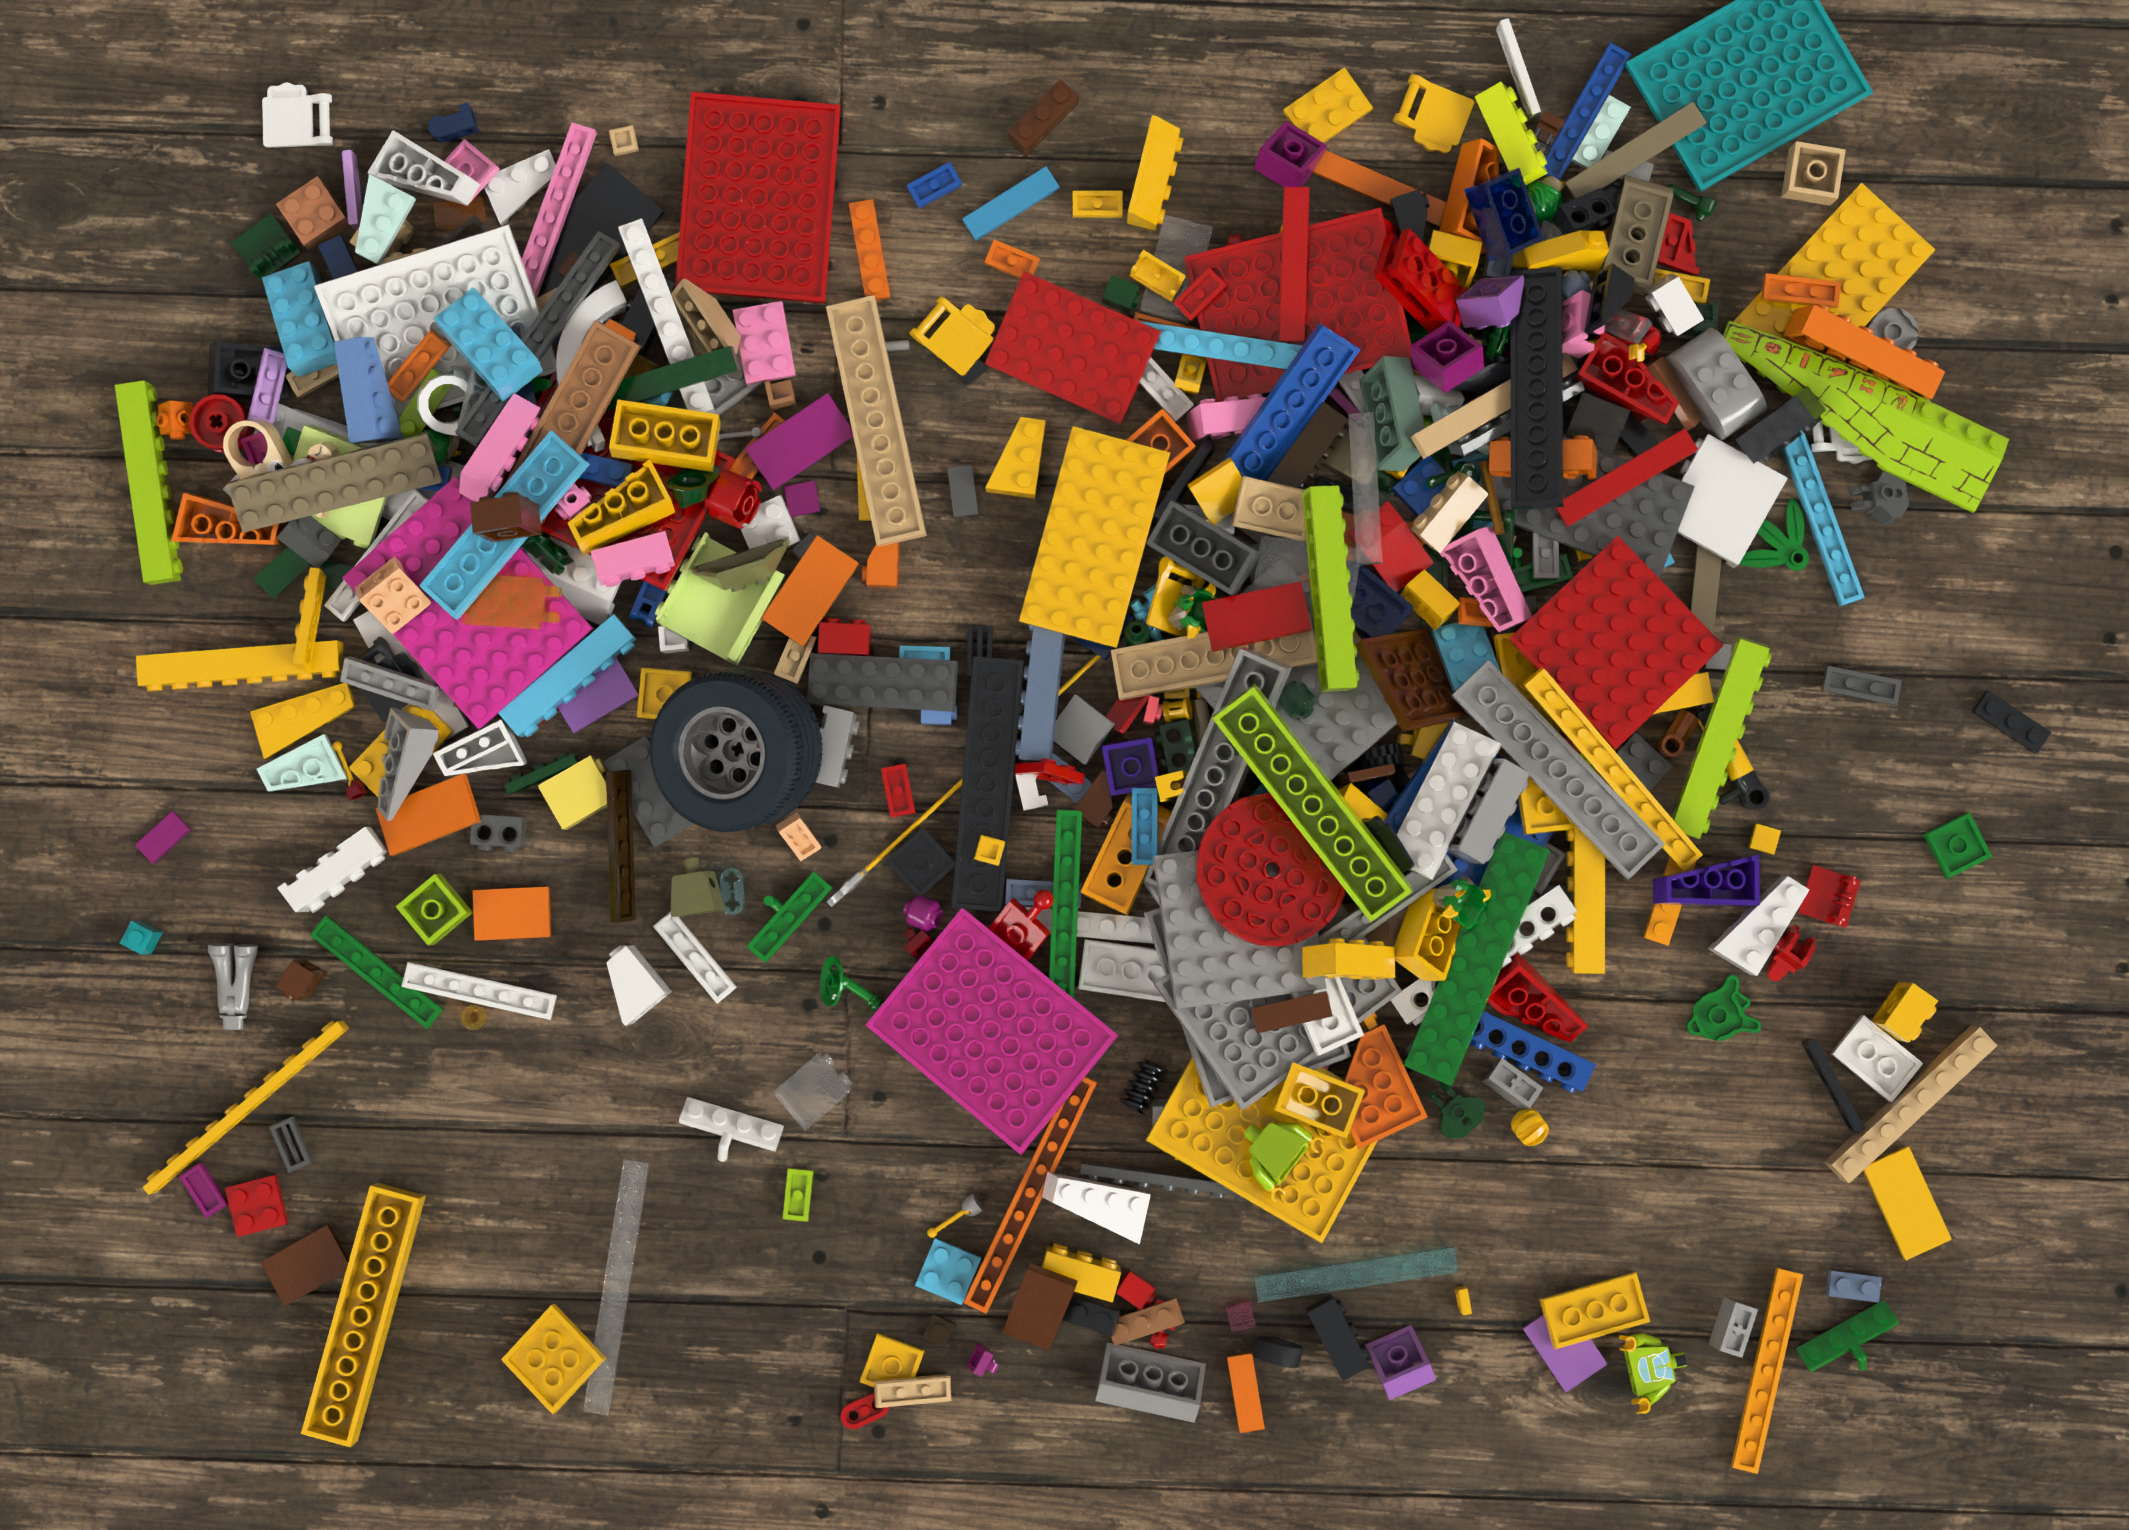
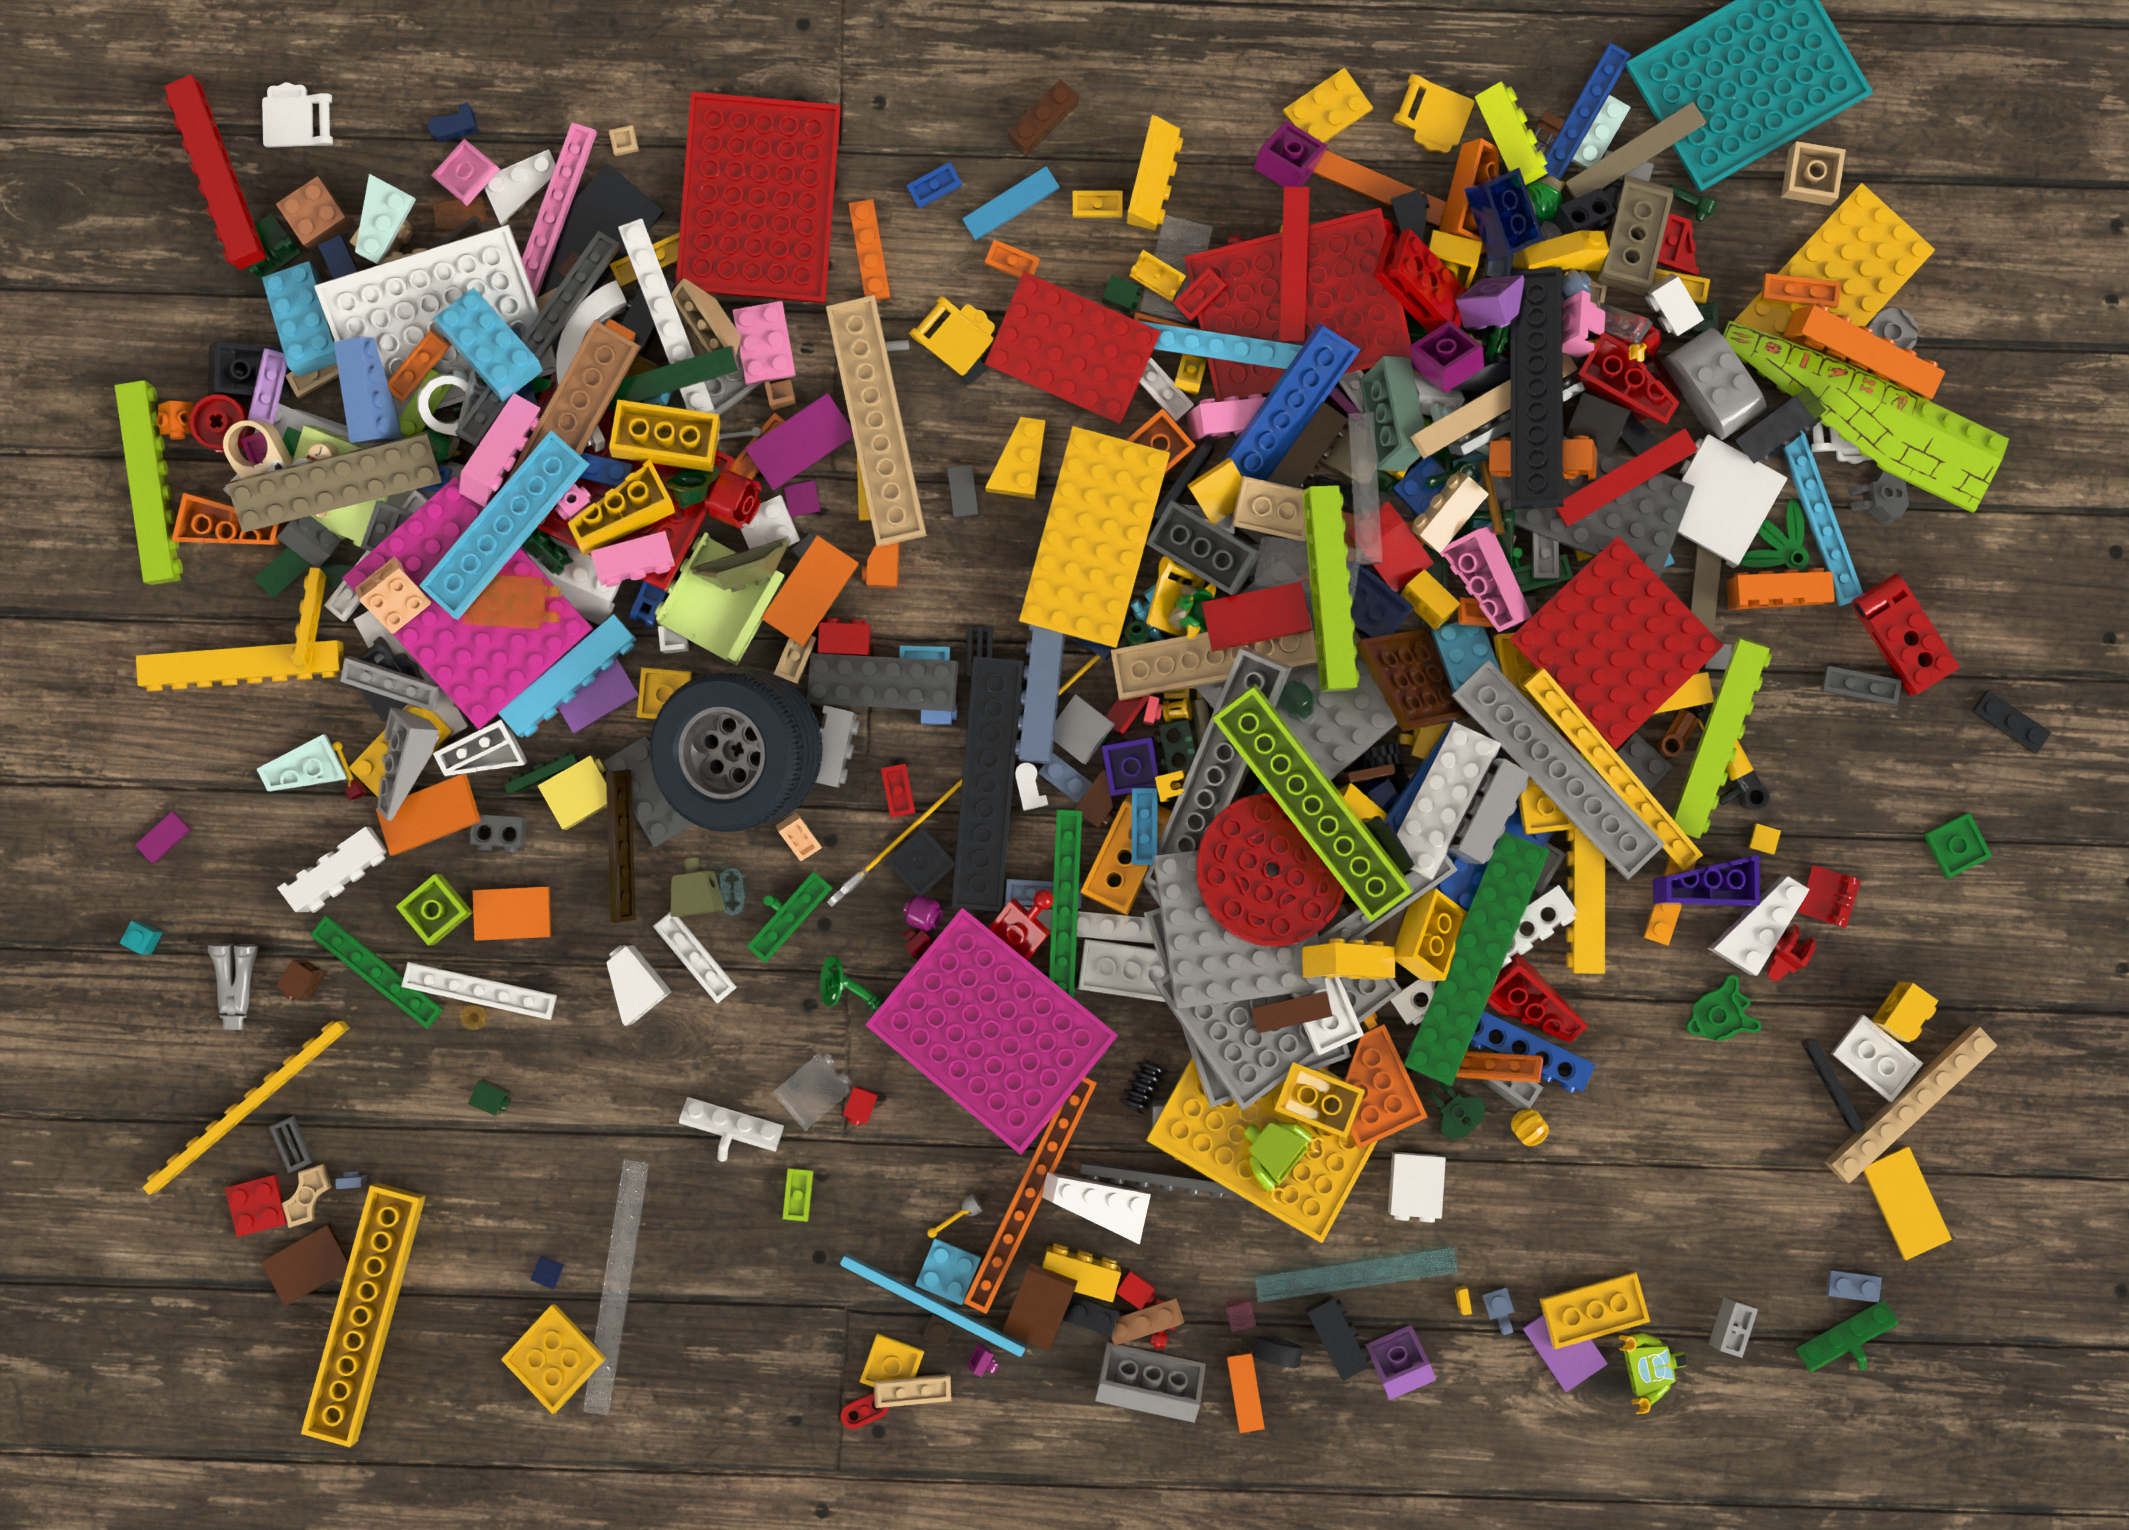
(203, 1190): magenta tile -> none
(215, 172): none -> red brick
(292, 719): yellow wing -> none
(301, 1205): none -> tan tile
(351, 1179): none -> sand blue plate
(352, 188): lavender tile -> none
(383, 522): none -> dark grey wing
(415, 169): white wedge -> none
(490, 1097): none -> dark green brick
(505, 517): reddish brown brick -> none
(547, 1272): none -> clear blue tile
(860, 1105): none -> red brick
(933, 1305): none -> medium azure tile
(989, 850): yellow tile -> none
(1049, 771): red wing -> none
(1416, 1186): none -> white brick
(1462, 901): green hair -> none
(1498, 1306): none -> sand blue plate
(1501, 1067): none -> orange tile
(1518, 69): white tile -> none
(1609, 293): black slope -> none
(1685, 410): nougat tile -> none
(1766, 1370): light orange plate -> none
(1780, 589): none -> orange wedge
(1890, 613): none -> red hinge

